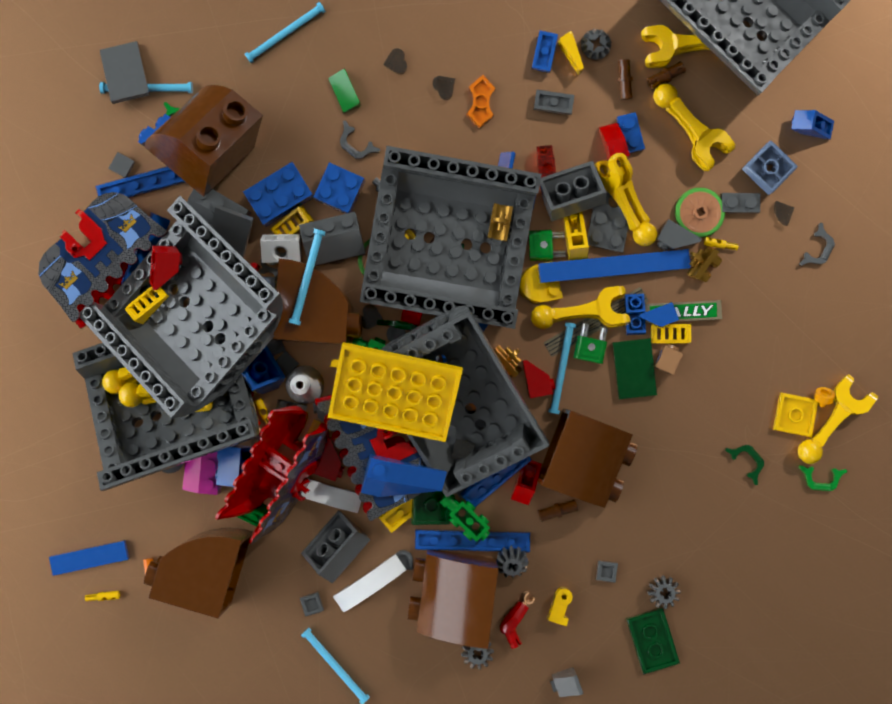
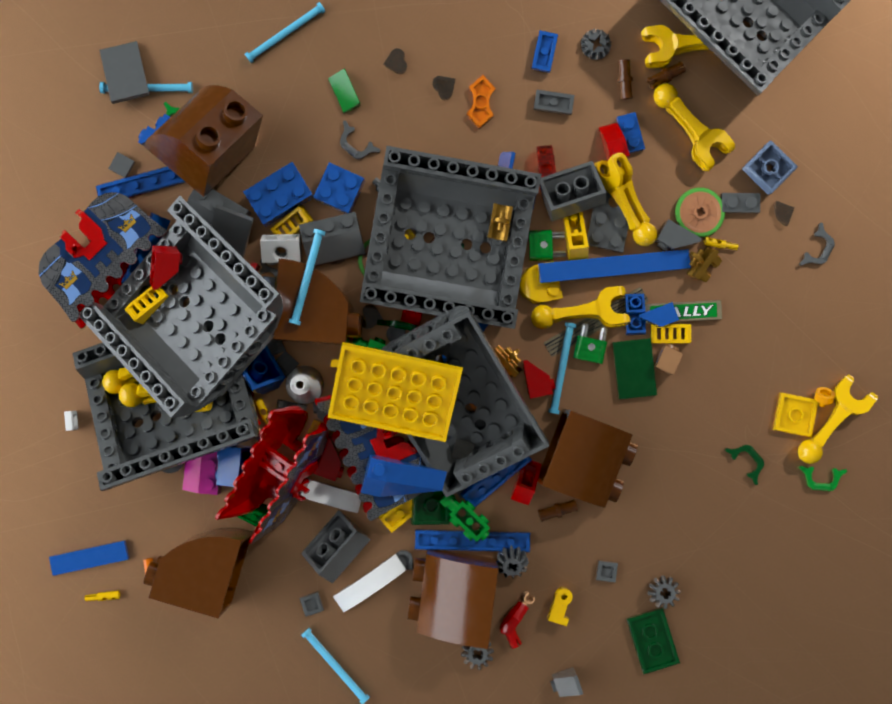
(71, 420): none -> white tile
(569, 48): yellow slope -> none
(812, 124): blue slope -> none

